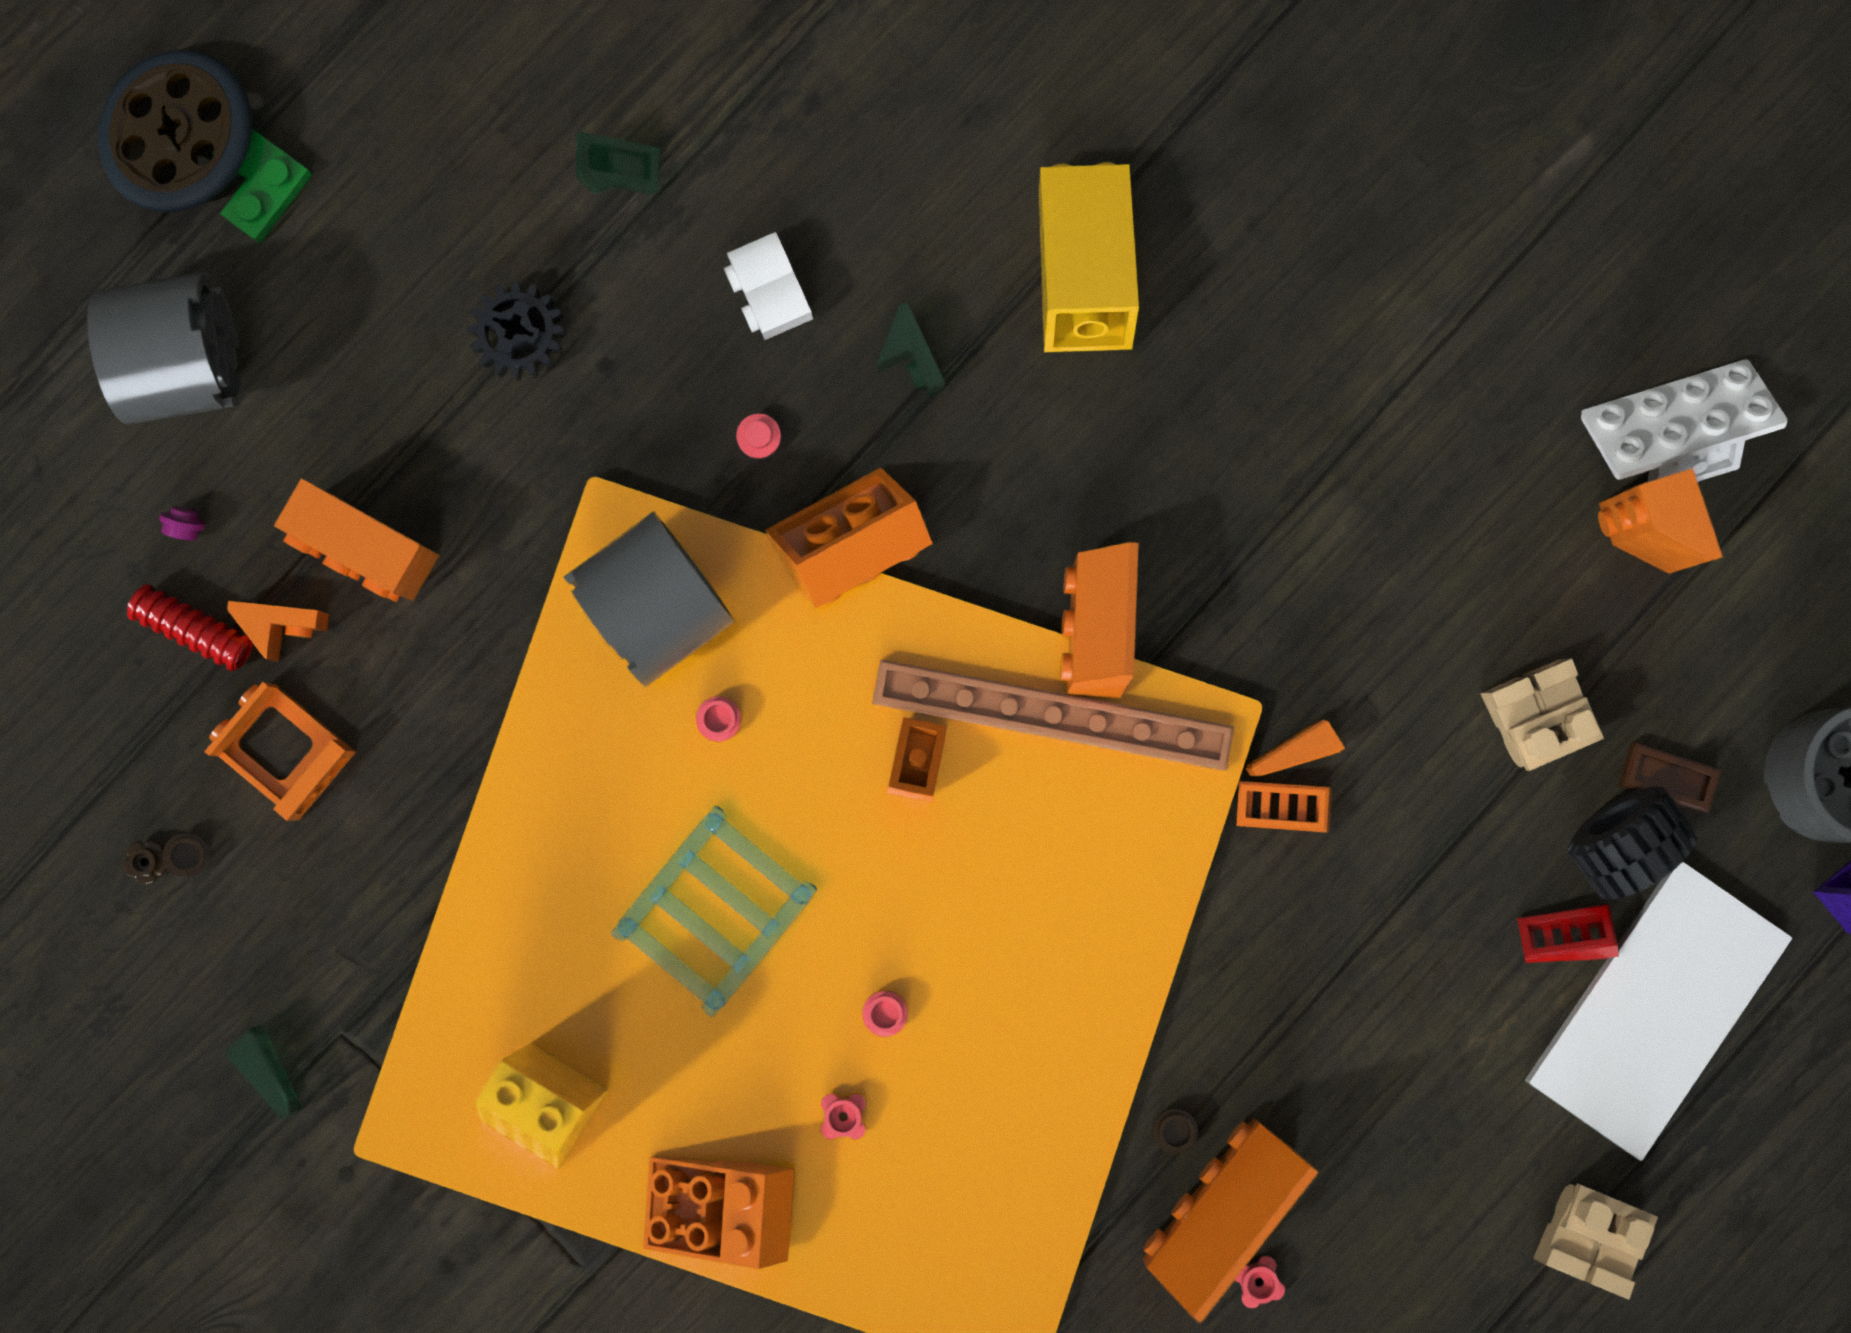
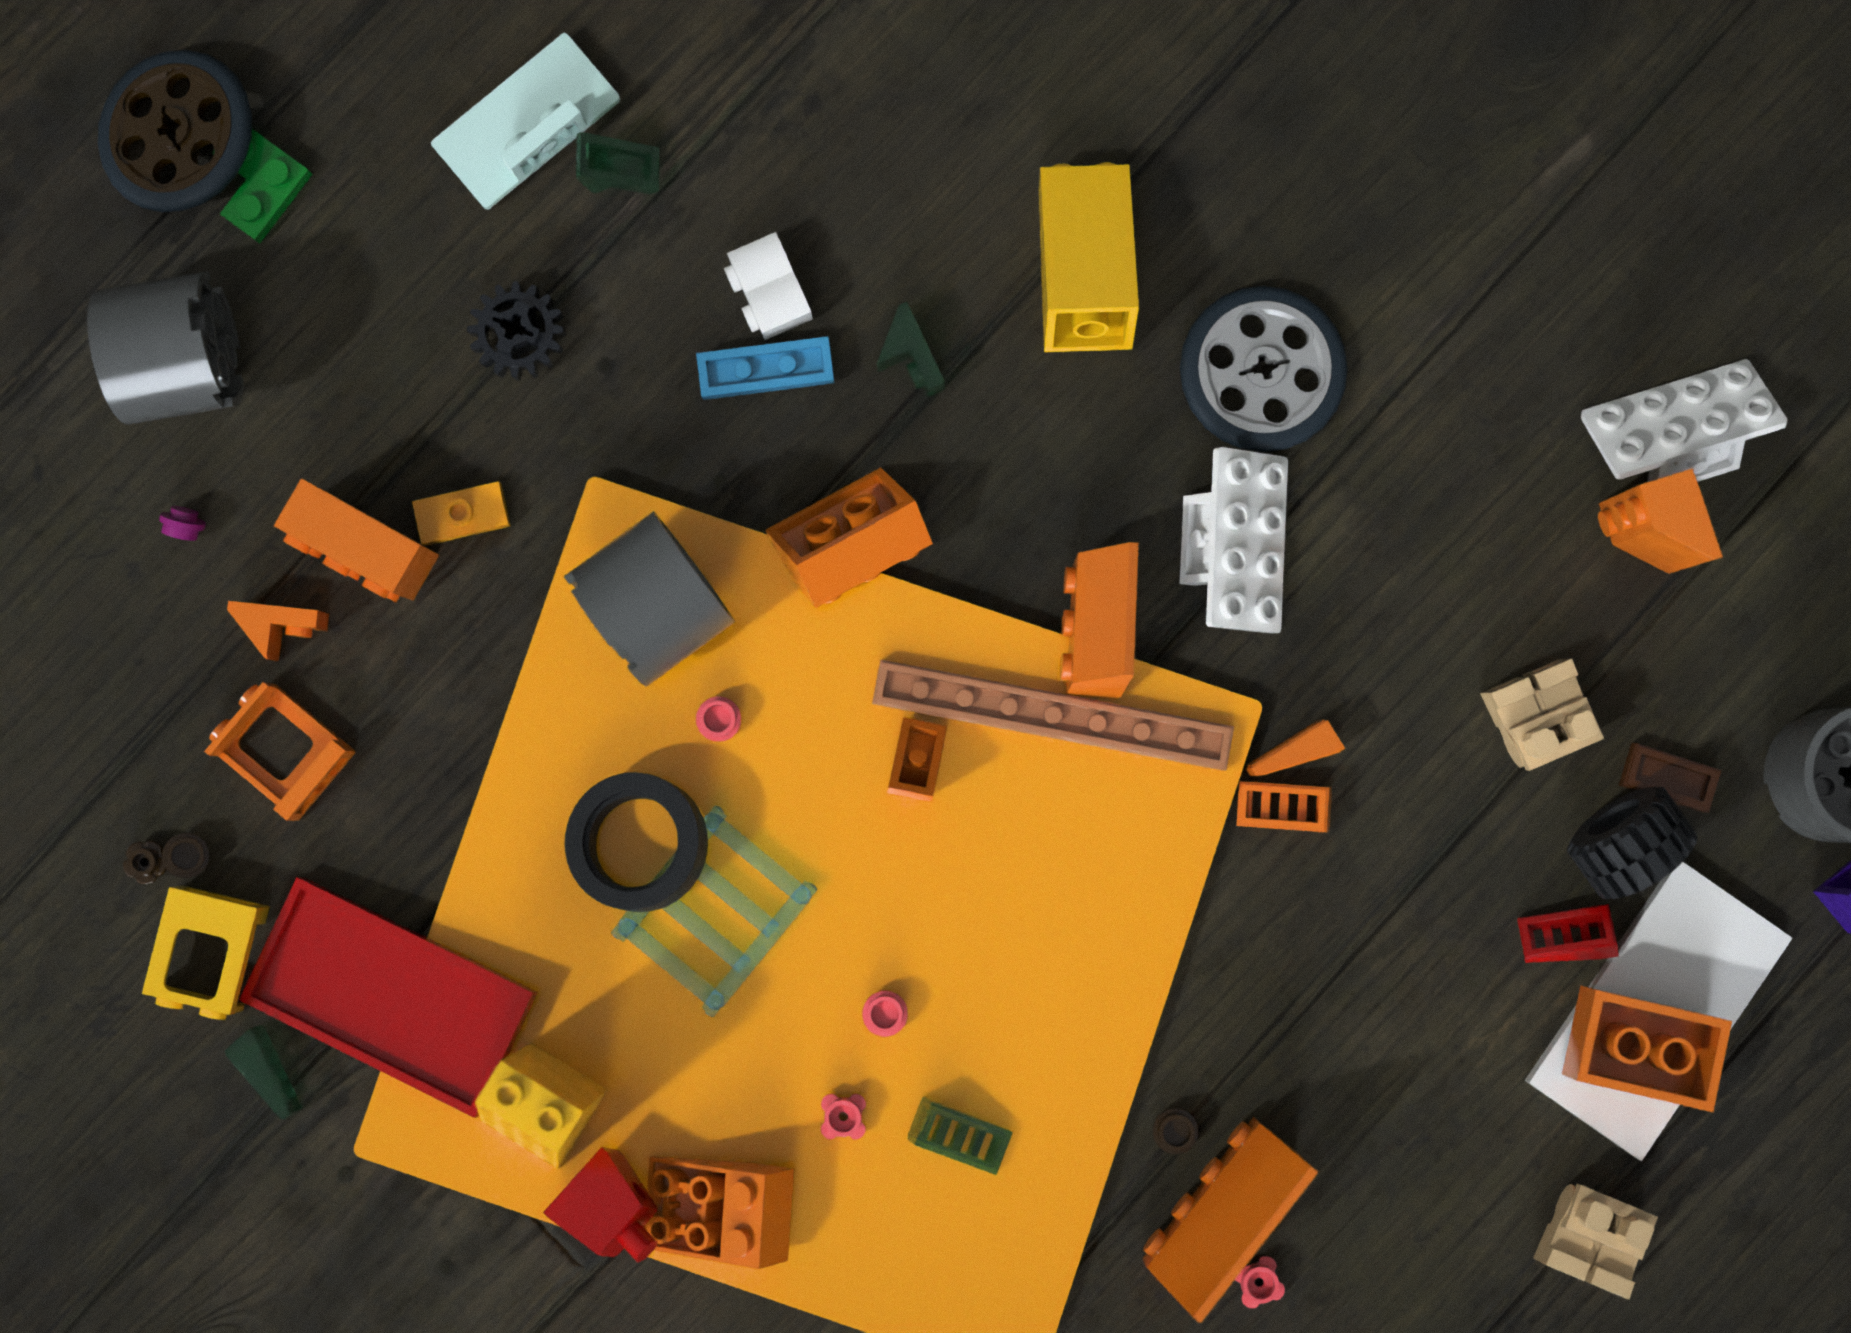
(189, 627): red piece -> none
(212, 915): none -> yellow window
(387, 995): none -> red tile
(461, 513): none -> light orange plate
(525, 121): none -> light aqua bracket
(585, 824): none -> black tyre
(606, 1207): none -> red torso
(758, 436): coral plate -> none
(765, 368): none -> dark azure plate
(923, 1123): none -> clear green slope
(1238, 540): none -> white bracket
(1305, 410): none -> wedge
(1646, 1048): none -> orange brick

